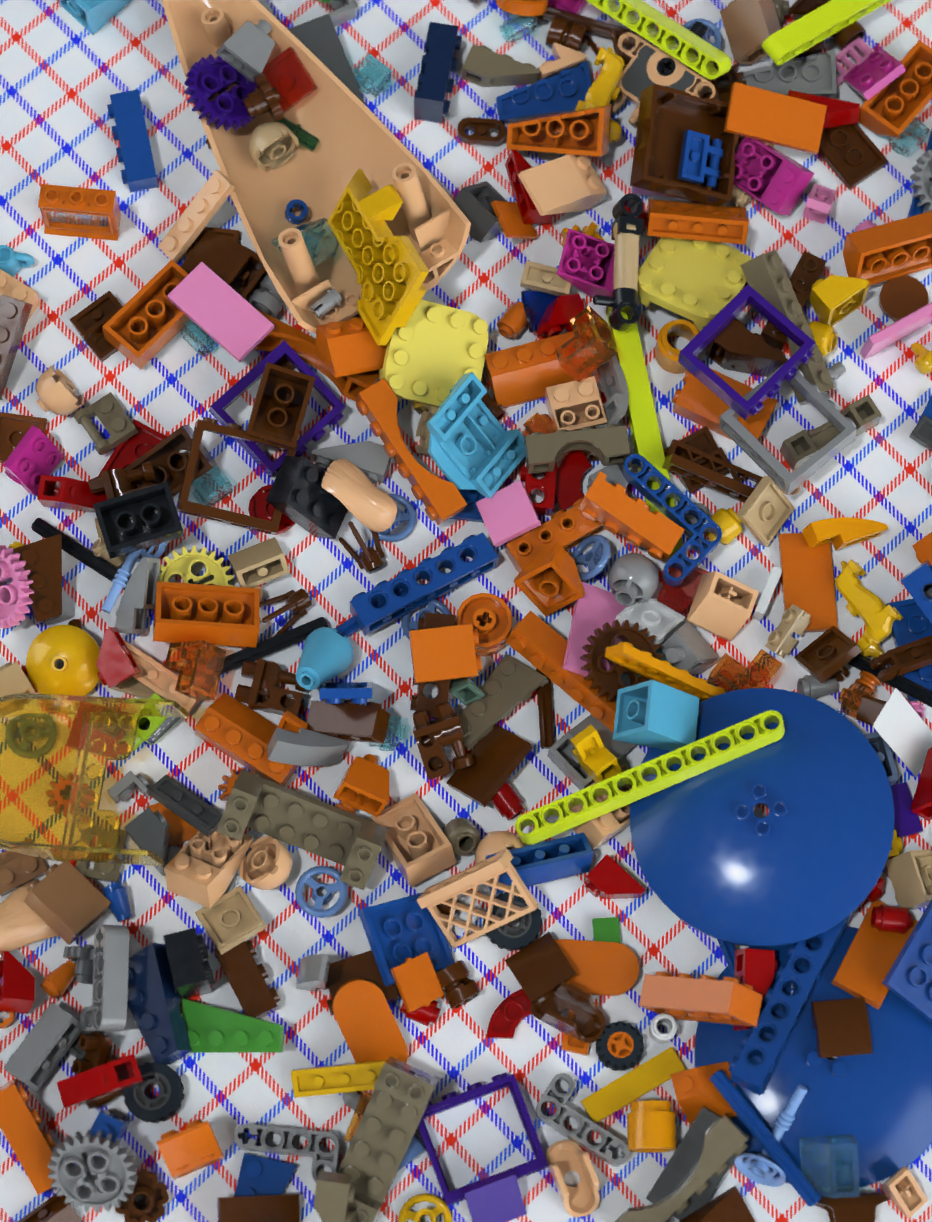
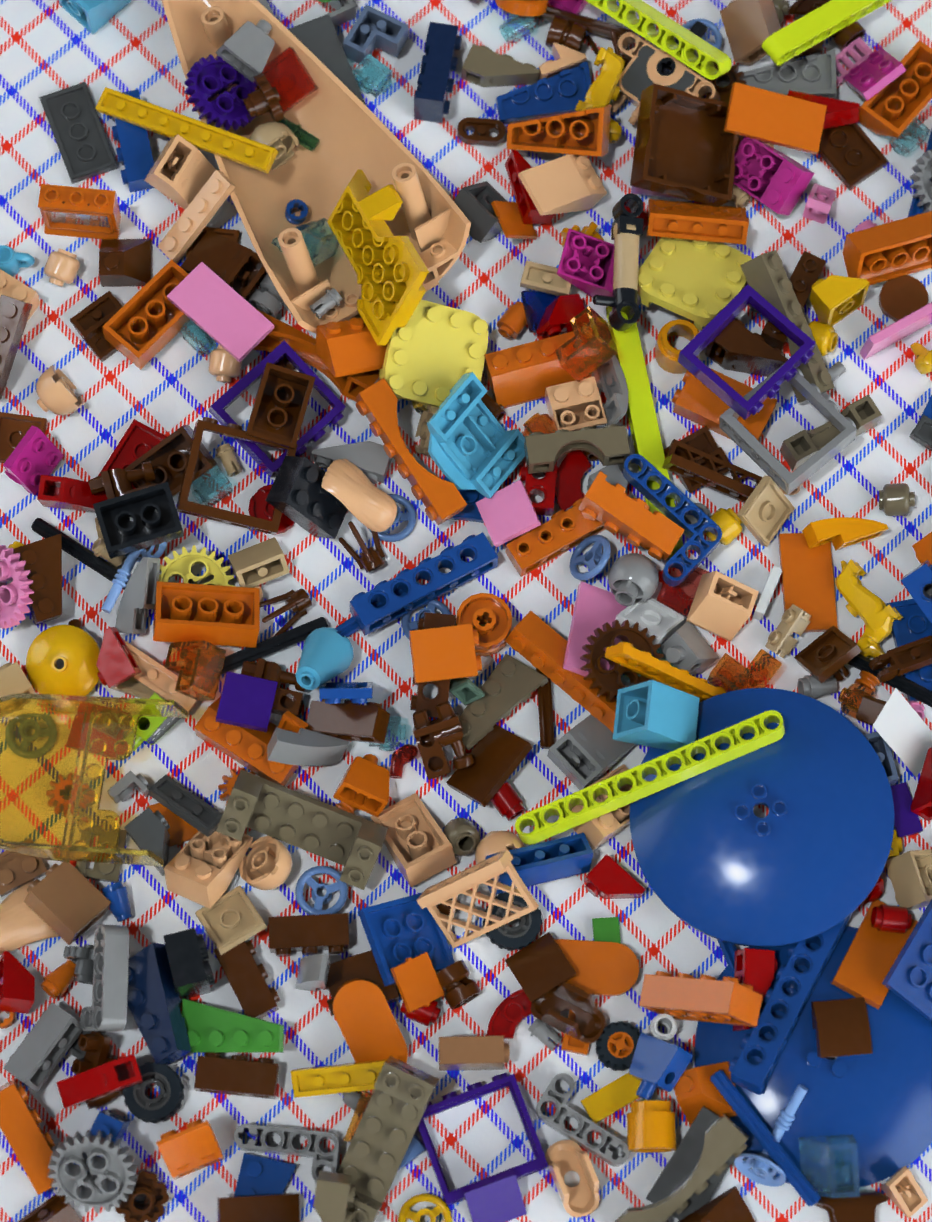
(61, 267): none -> light nougat head
(78, 132): none -> dark grey tile
(112, 418): dark tan plate -> none
(125, 262): none -> reddish brown slope
(180, 171): none -> light nougat slope
(195, 132): none -> yellow tile
(223, 365): none -> light nougat head
(228, 459): none -> tan pin
(236, 1076): none -> reddish brown brick
(246, 701): none -> dark purple tile
(308, 934): none -> reddish brown brick
(372, 31): none -> sand blue brick
(400, 758): none -> clear red arm
(472, 1053): none -> medium nougat brick
(543, 1033): none -> light grey pin
(551, 580): orange slope -> none
(593, 756): yellow brick -> none
(657, 1065): none -> blue torso
(694, 157): blue plate -> none
(896, 499): none -> dark tan head

